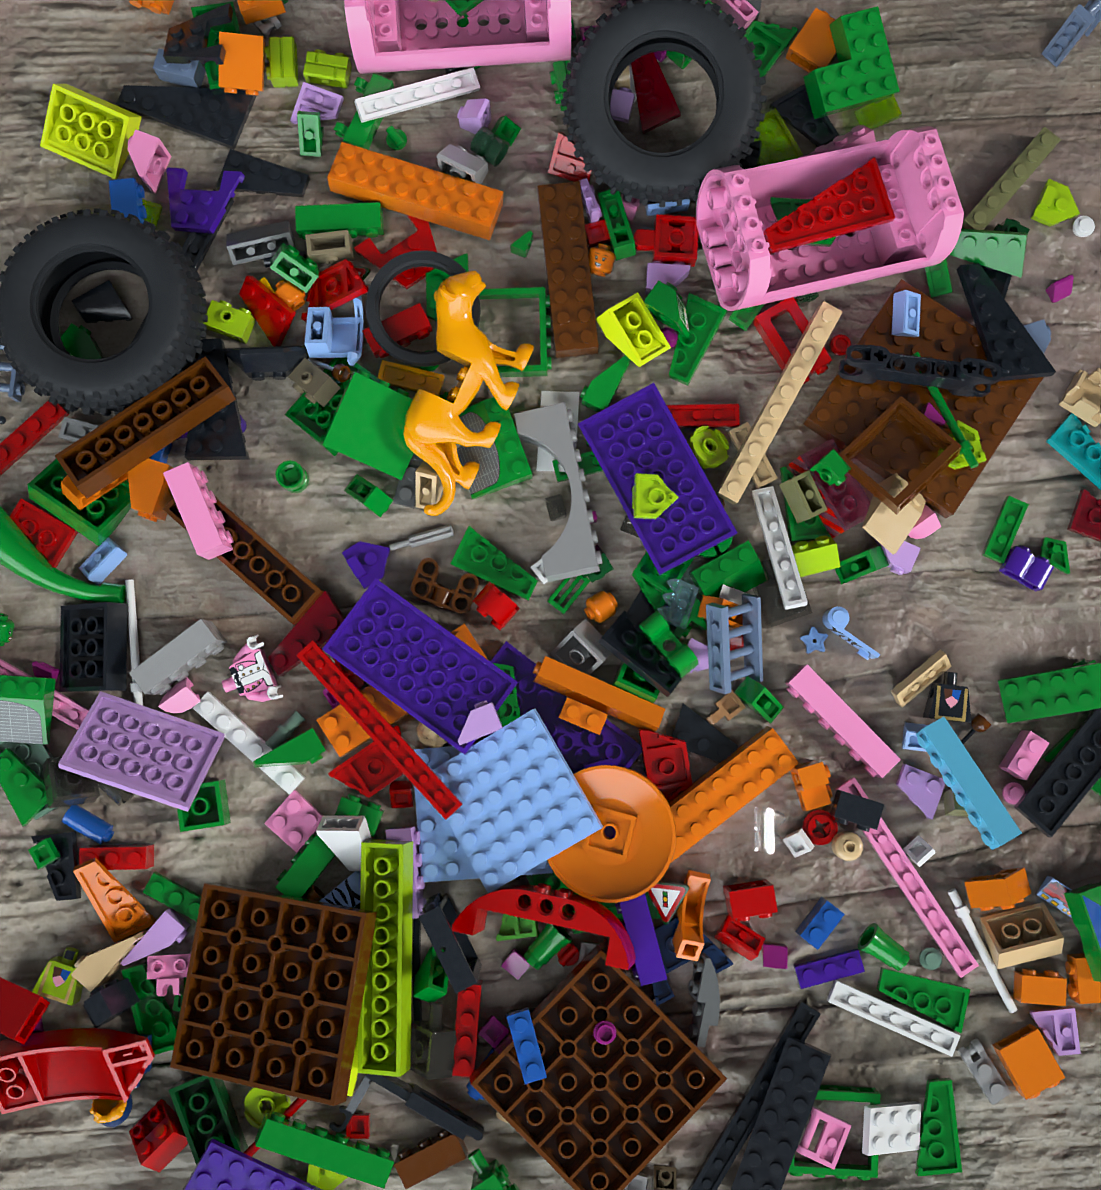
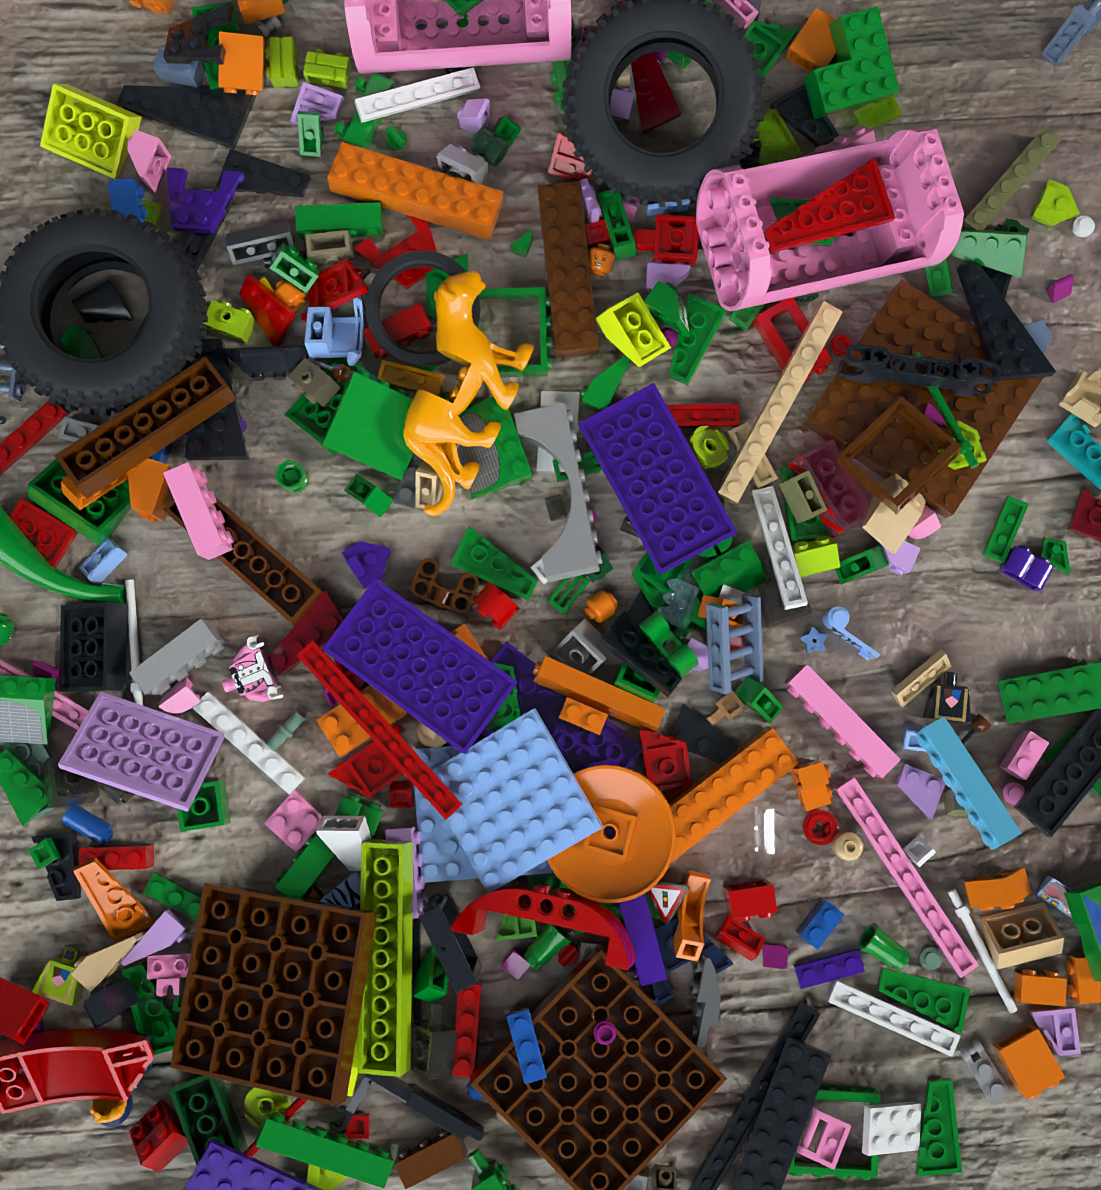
(294, 752): green slope -> none
(425, 537): light grey axle -> none
(480, 722): lavender slope -> none
(493, 1031): magenta plate -> none
(650, 496): lime plate -> none
(798, 843): white plate -> none
(831, 468): green brick -> none
(856, 809): black brick -> none
(906, 314): light blue slope -> none

